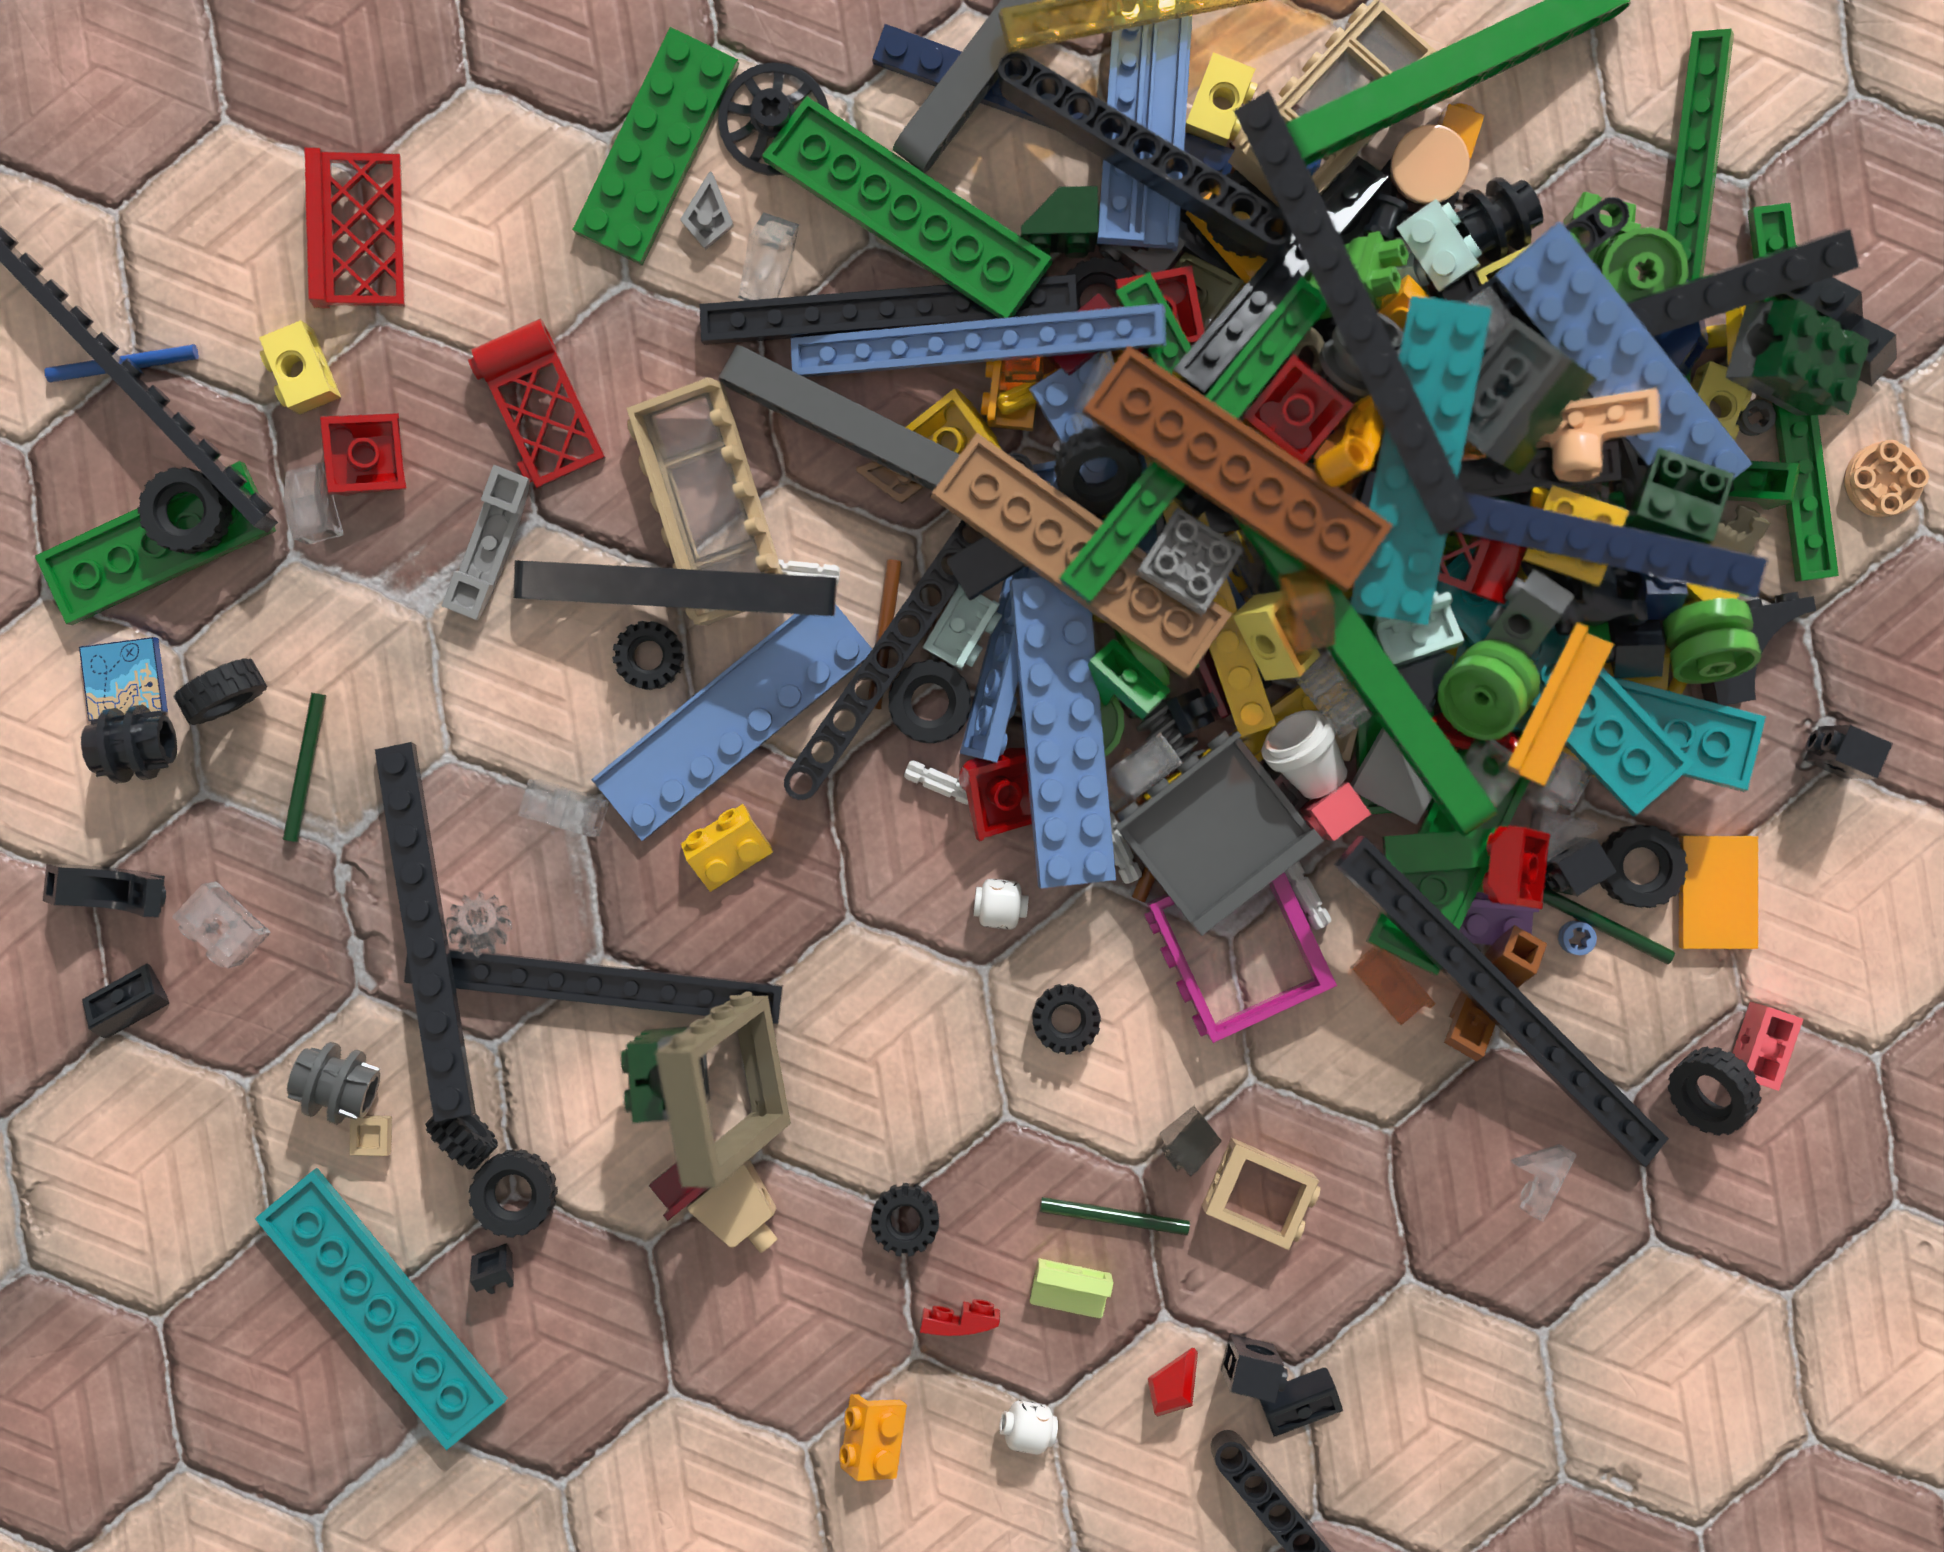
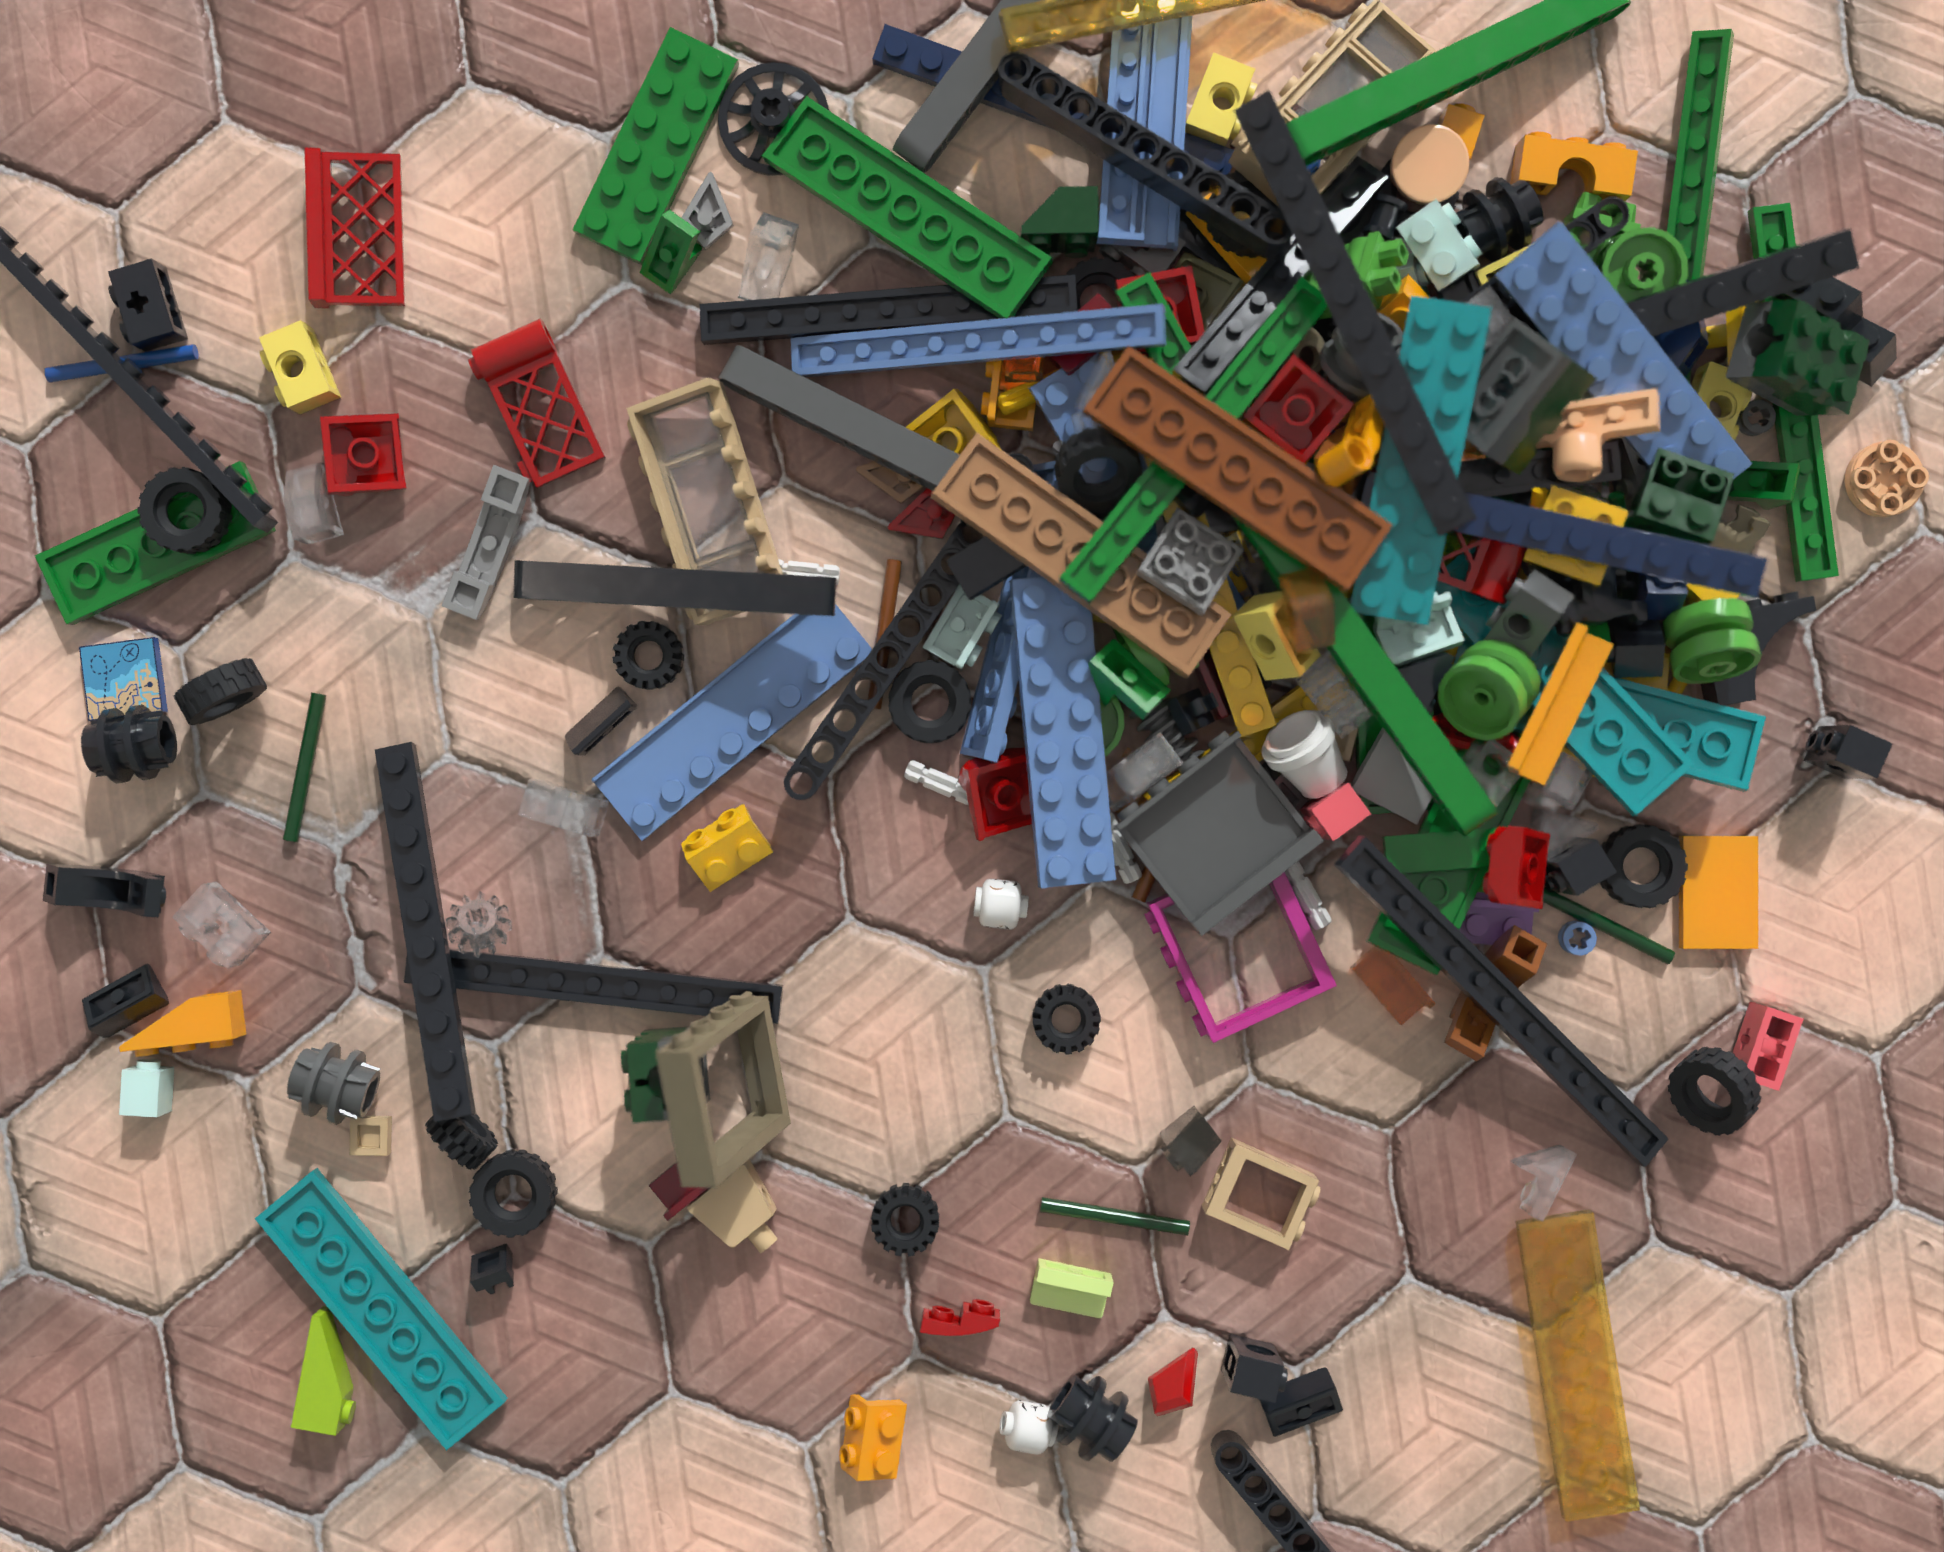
(146, 1089): none -> light aqua brick
(161, 319): none -> black brick
(200, 1019): none -> light orange slope
(325, 1381): none -> lime slope
(600, 721): none -> black slope
(671, 252): none -> green slope
(923, 518): none -> red piece
(1092, 1418): none -> black piece
(1577, 1365): none -> clear yellow plate
(1604, 168): none -> light orange arch

